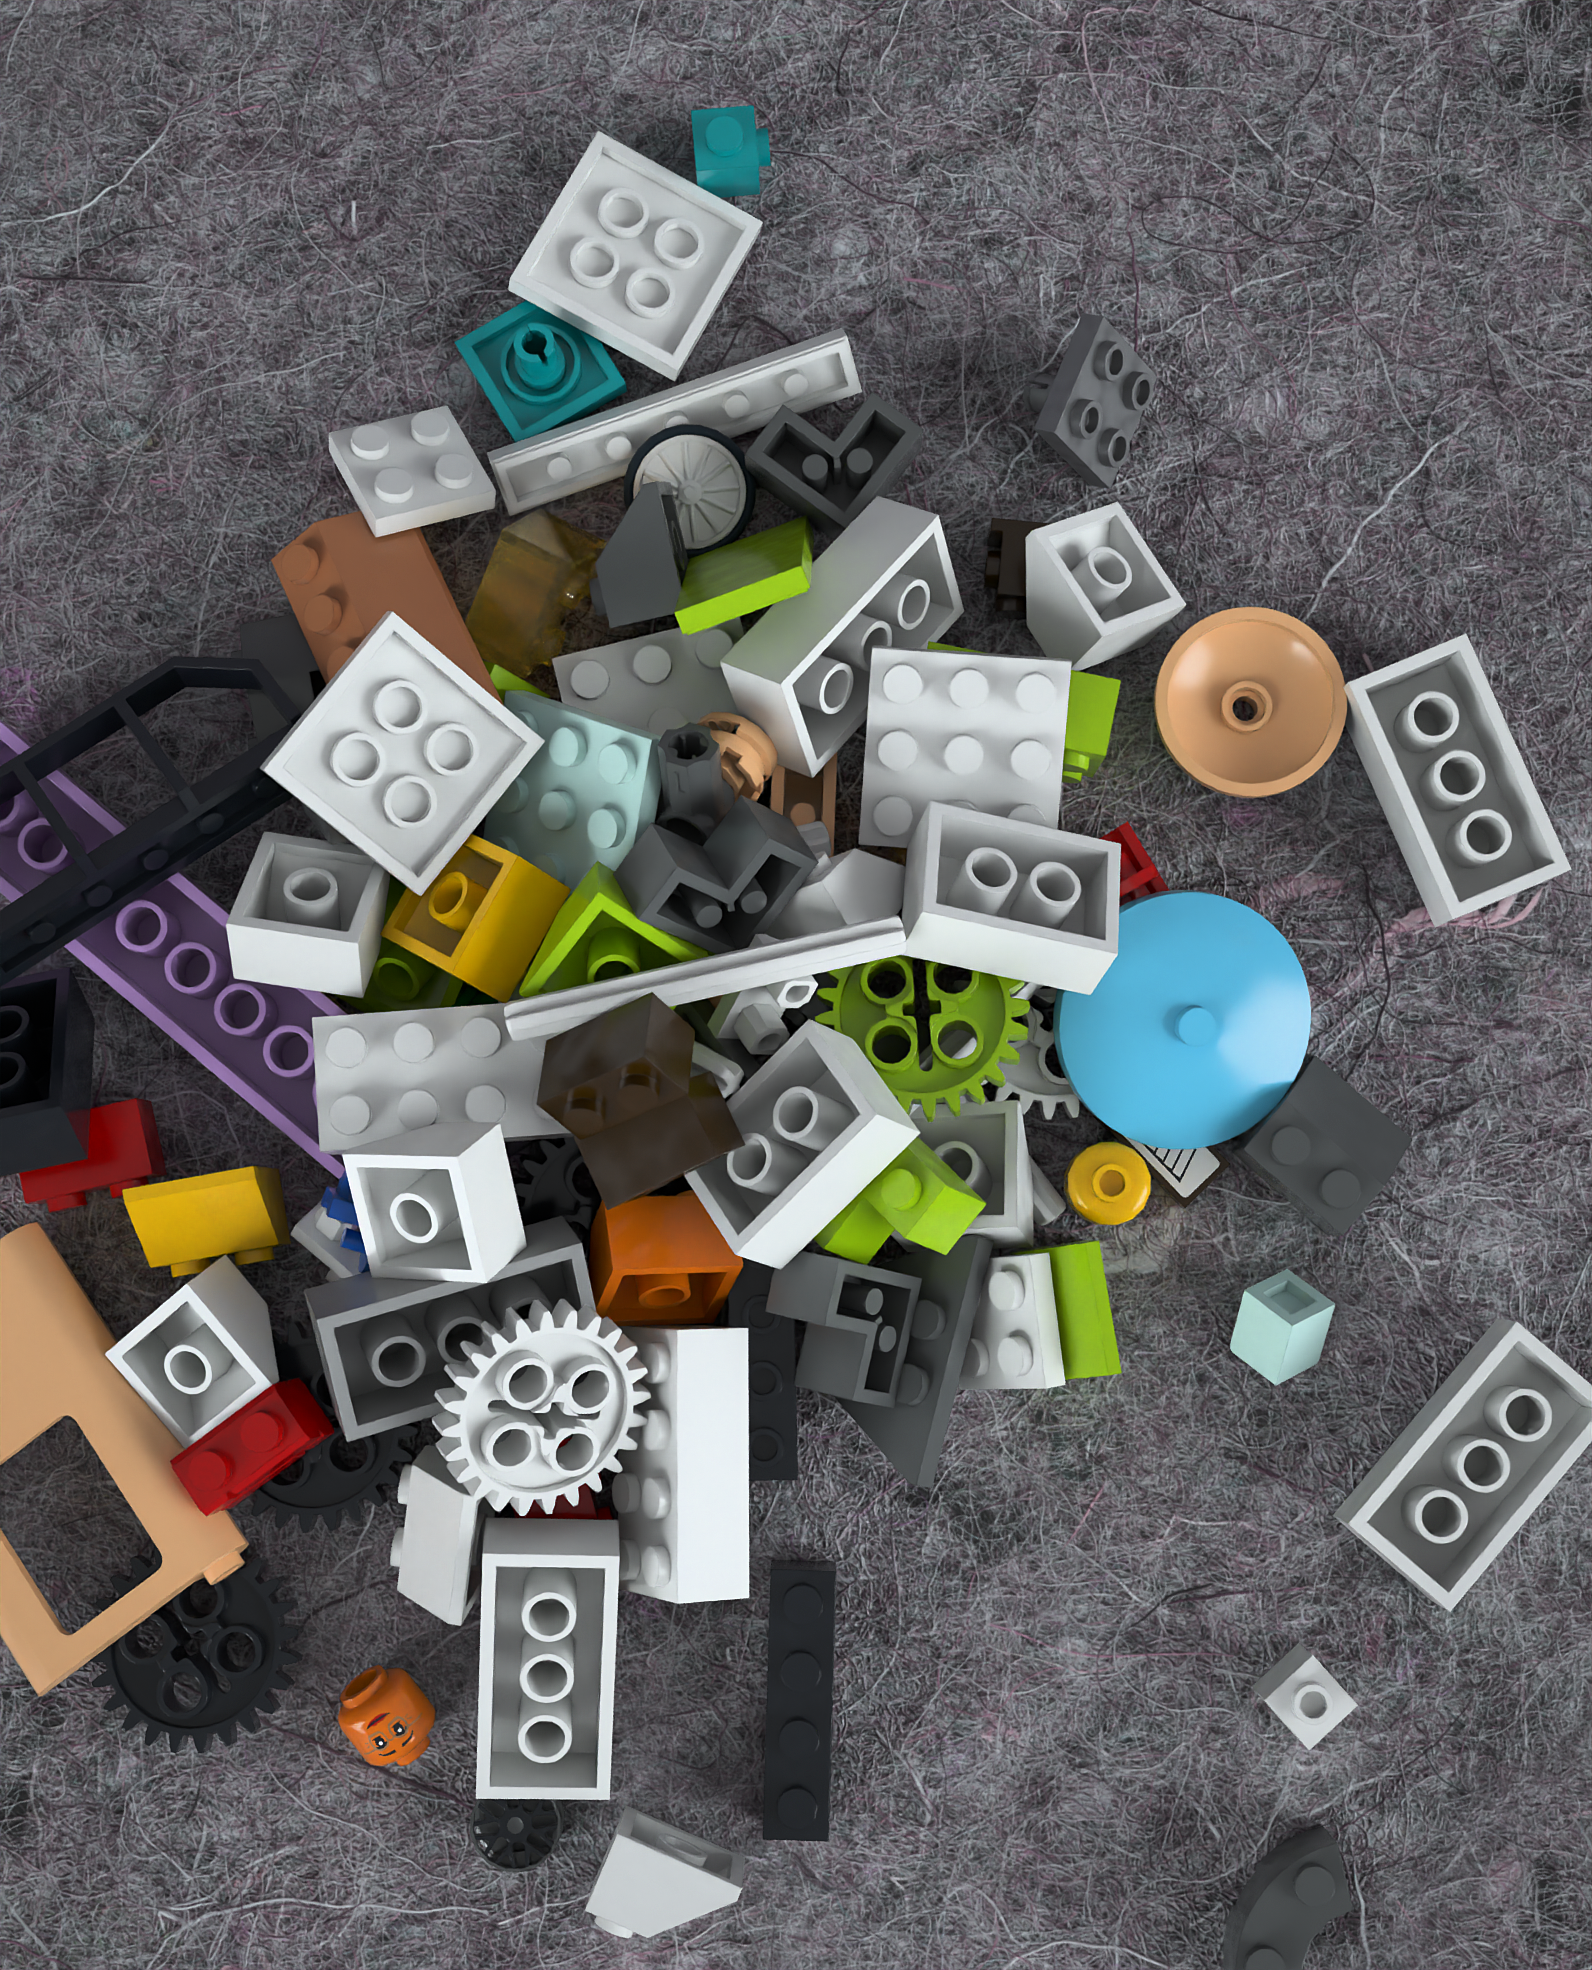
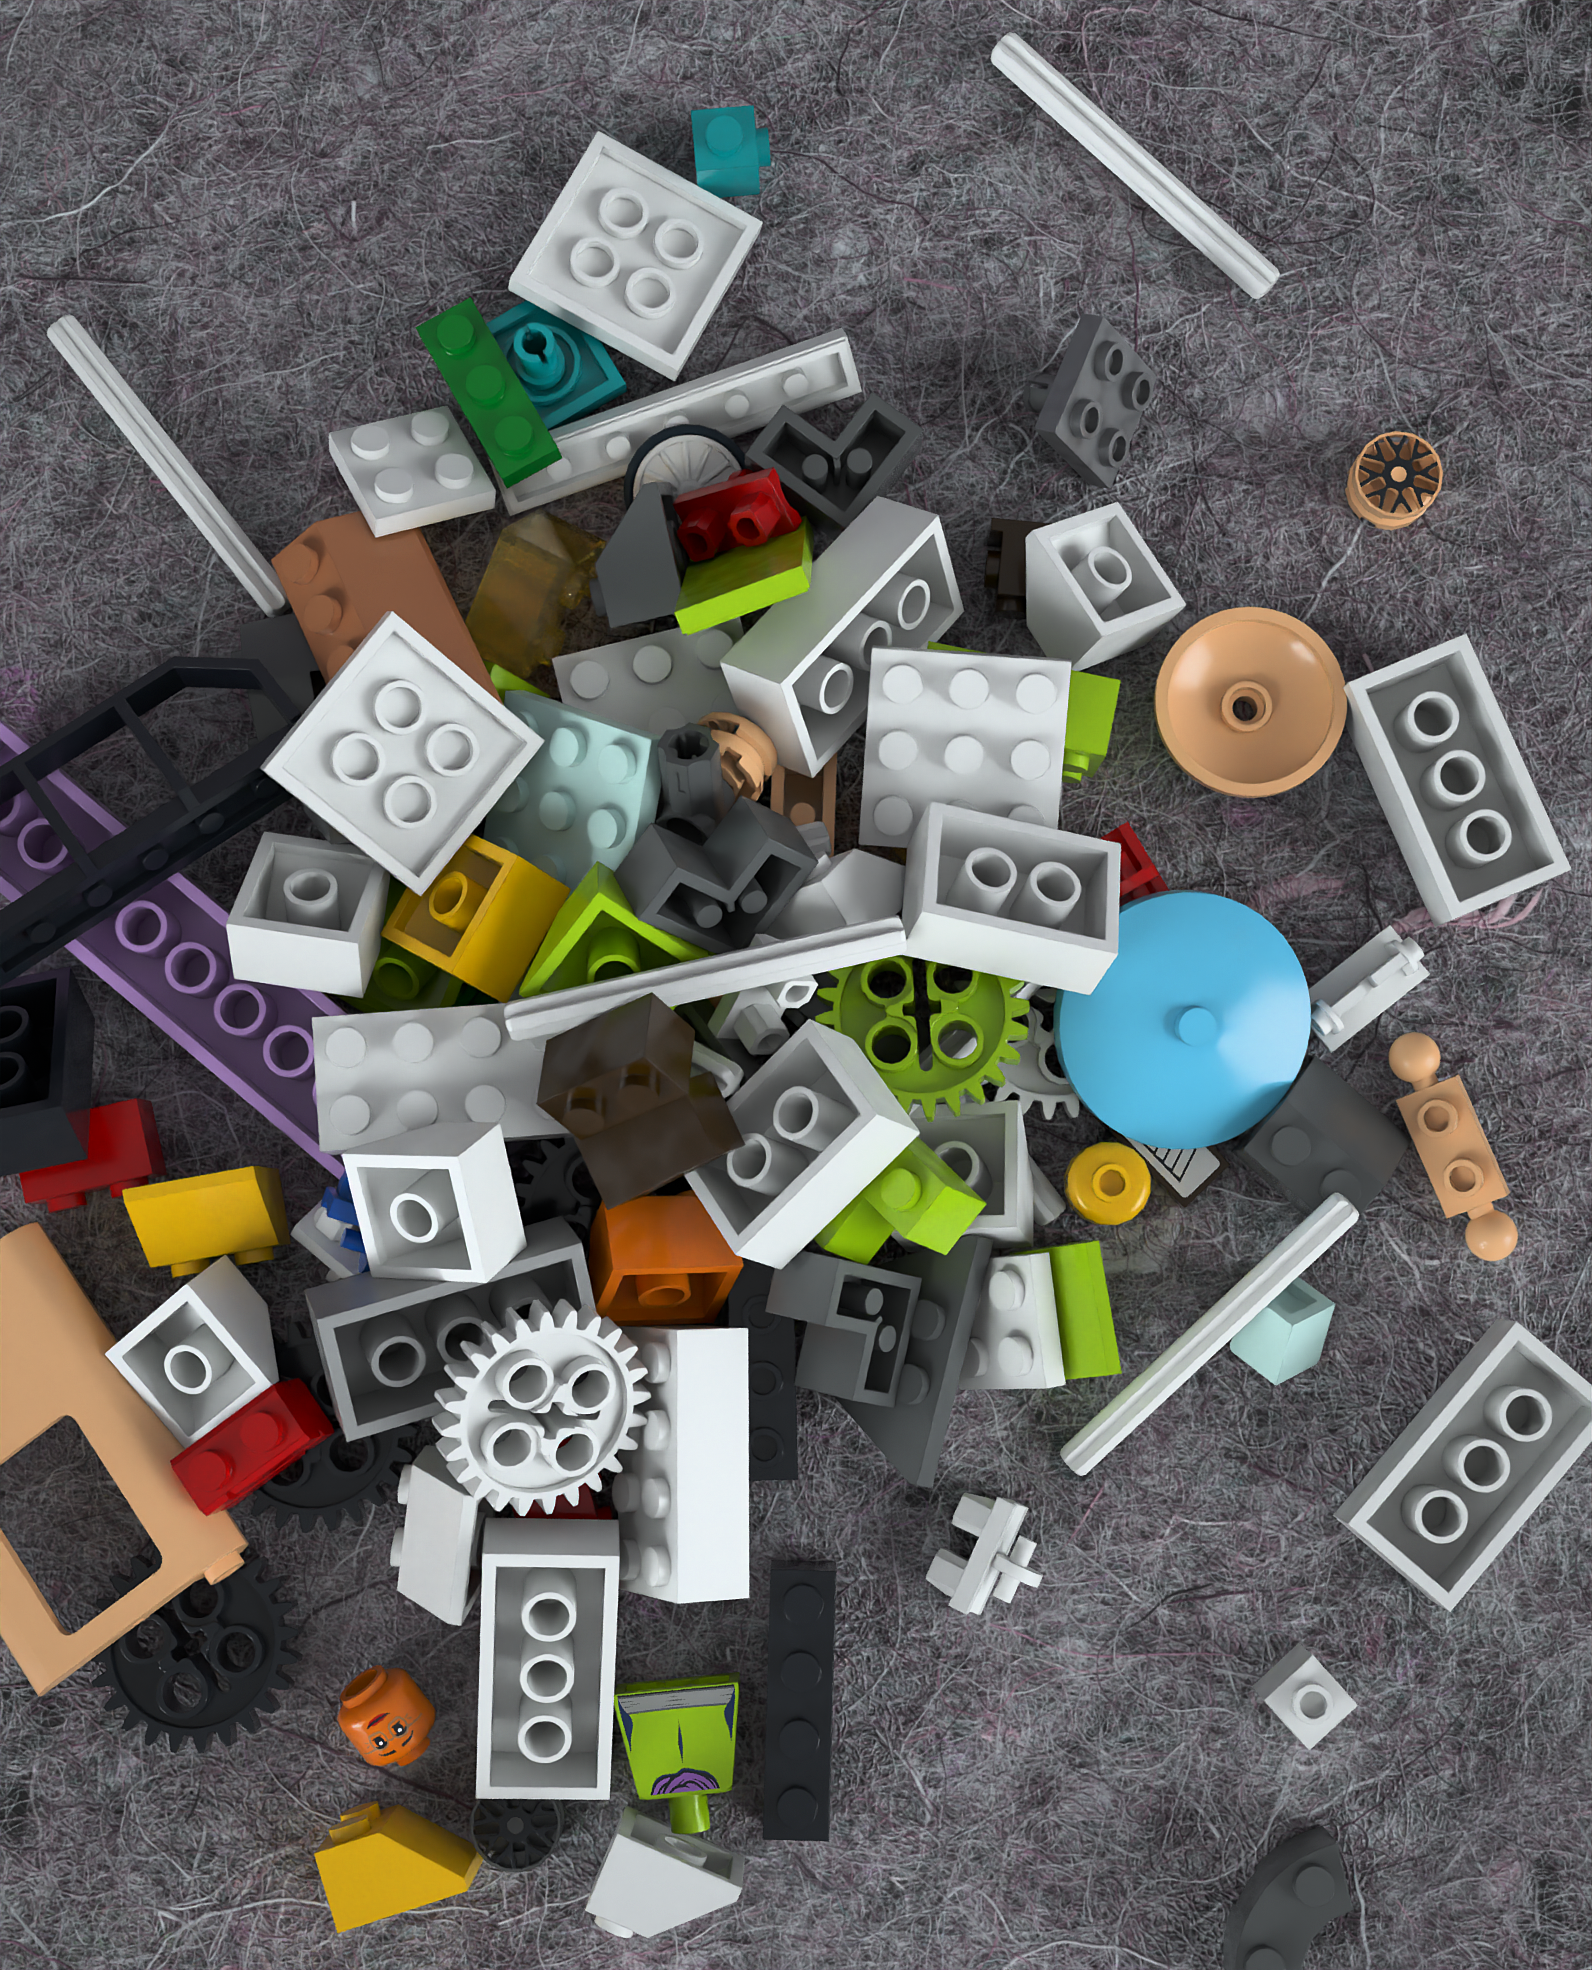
(169, 465): none -> white axle
(390, 1864): none -> yellow slope
(489, 393): none -> green plate
(681, 1741): none -> lime torso
(734, 513): none -> red hips
(972, 1580): none -> white hips
(1134, 165): none -> white axle
(1209, 1333): none -> white axle
(1364, 986): none -> white hinge
(1394, 480): none -> light nougat wheel
(1453, 1146): none -> light nougat plate

